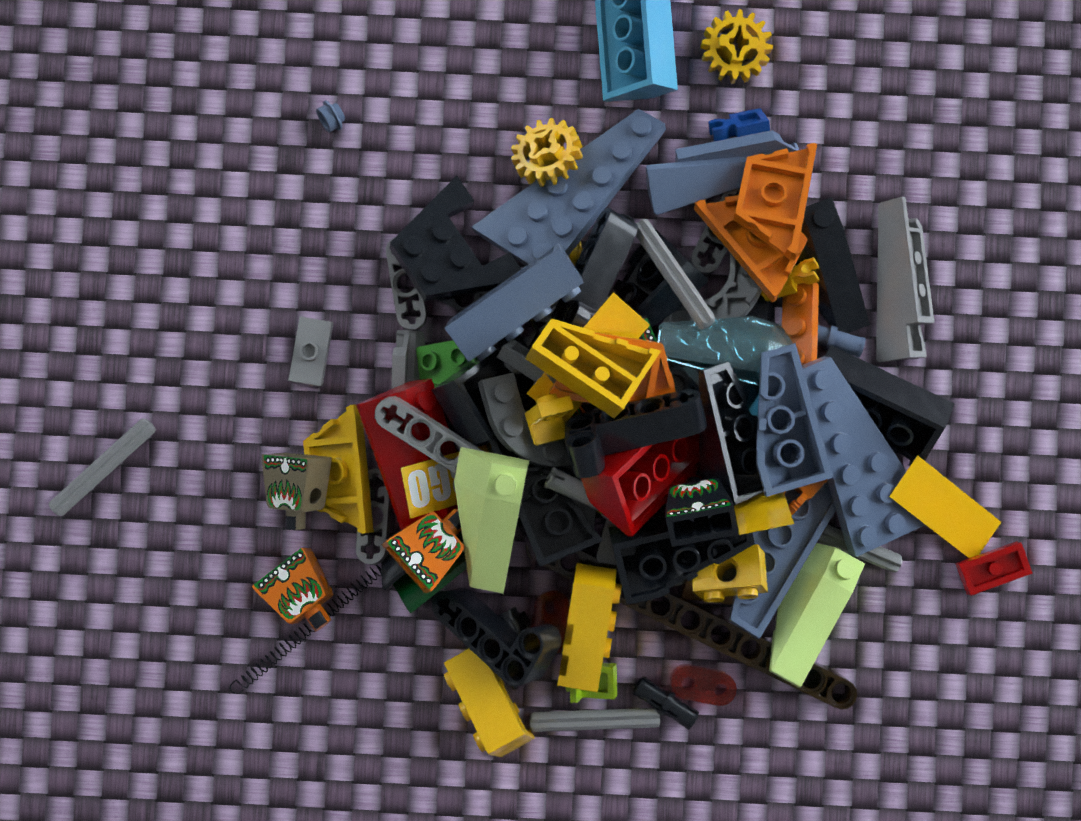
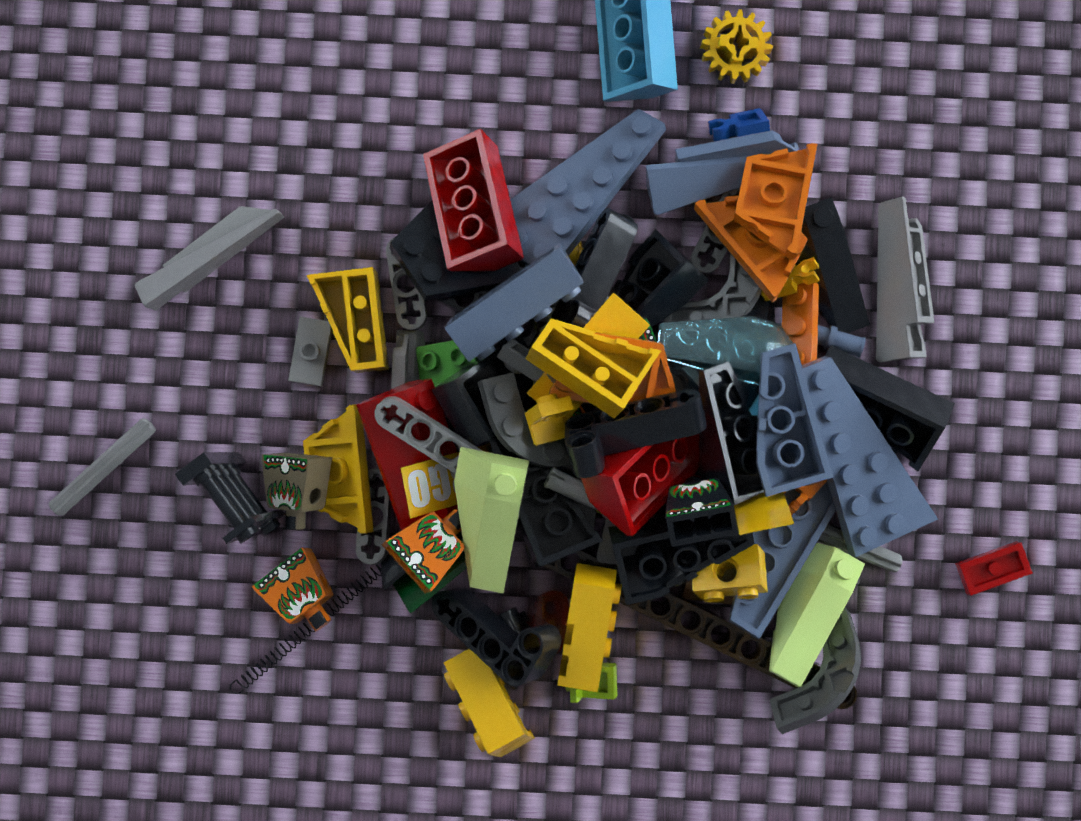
(205, 254): none -> light grey wedge
(222, 481): none -> black fence
(330, 116): sand blue plate -> none
(355, 314): none -> yellow wedge
(472, 204): none -> red slope
(546, 152): yellow gear -> none
(594, 719): light grey axle -> none
(665, 702): black pin -> none
(674, 275): light grey axle -> none
(703, 684): clear red plate -> none
(828, 686): none -> dark grey plate
(945, 508): yellow sticker -> none

